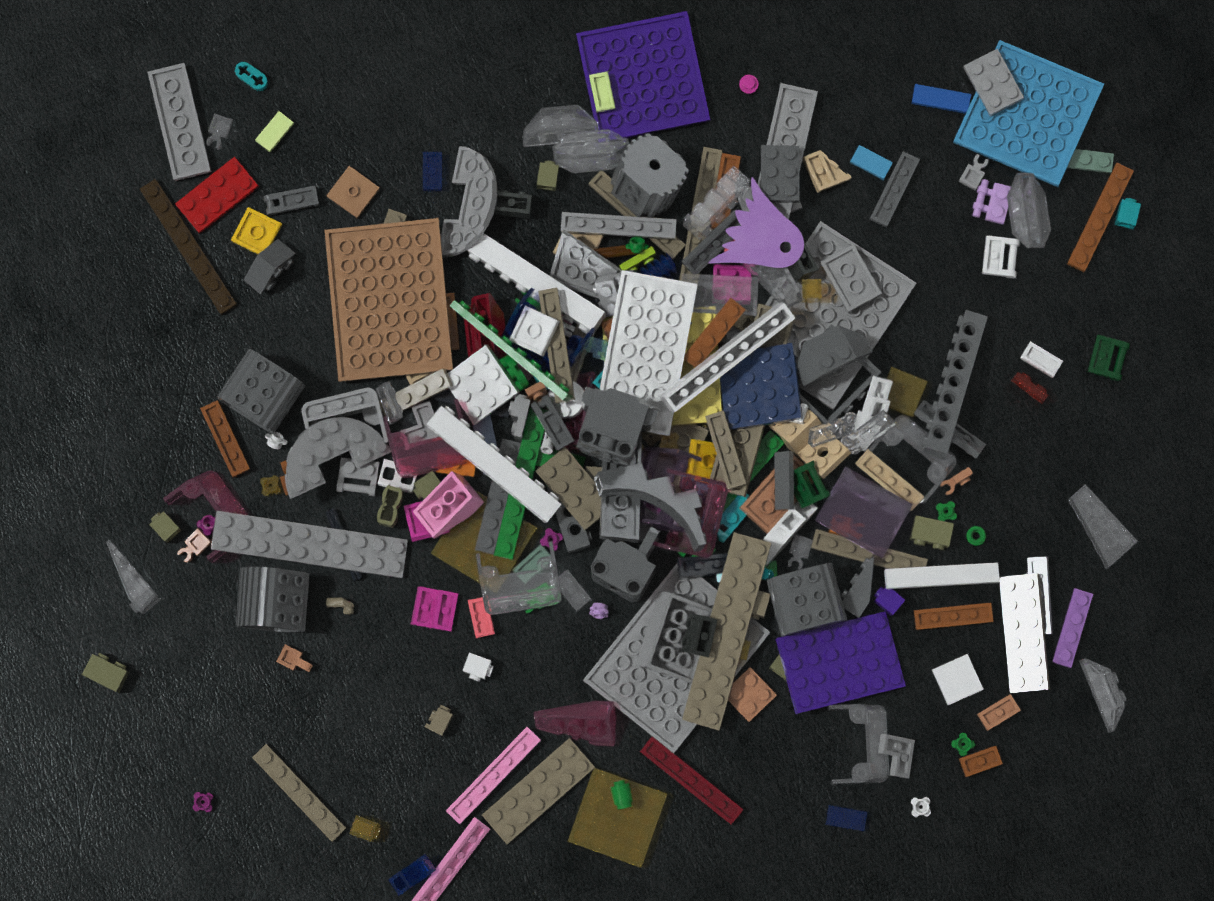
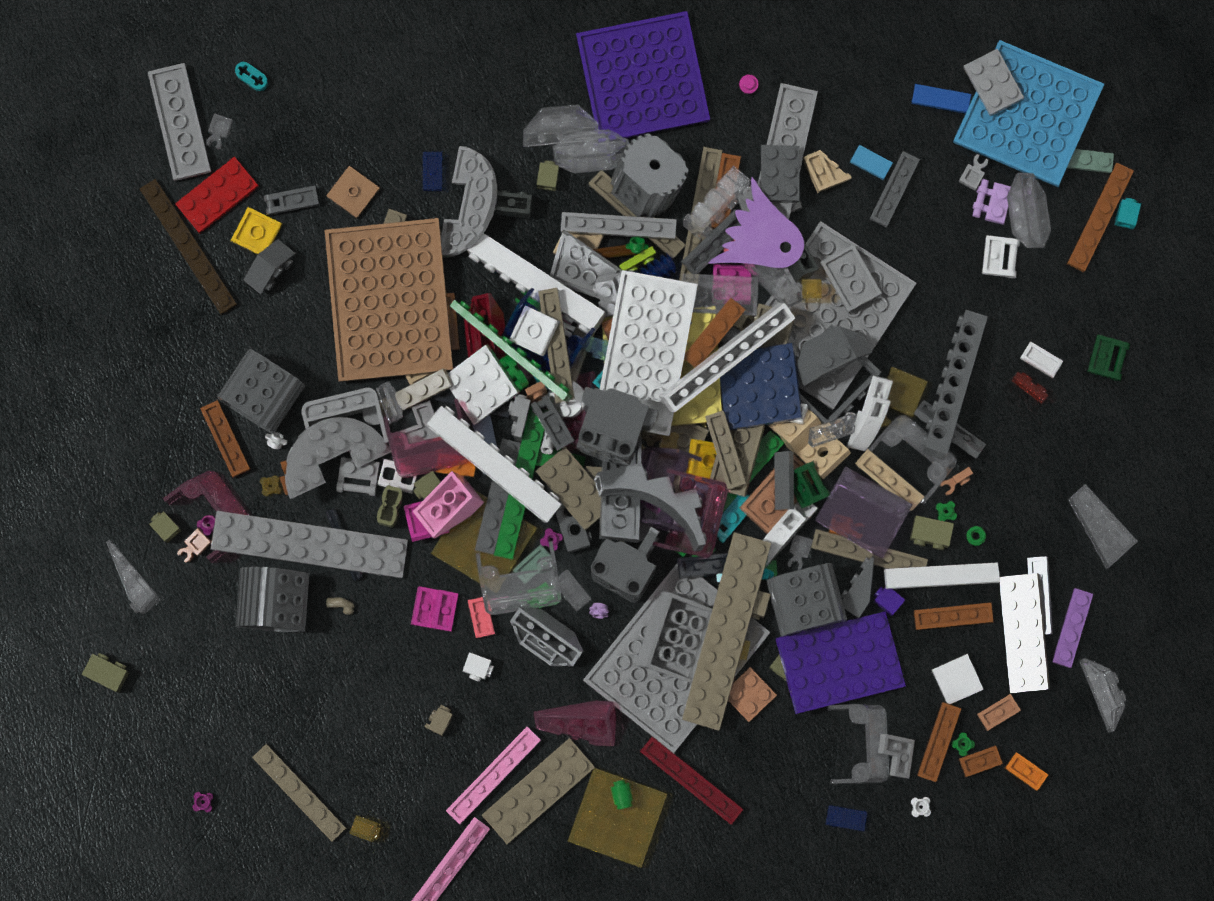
(274, 131): yellowish green tile -> none
(292, 658): nougat plate -> none
(412, 875): clear blue brick -> none
(546, 637): none -> dark grey wedge
(602, 92): yellowish green tile -> none
(699, 635): pearl dark grey brick -> none
(868, 432): clear plate -> none
(939, 742): none -> dark orange plate
(1026, 771): none -> orange plate

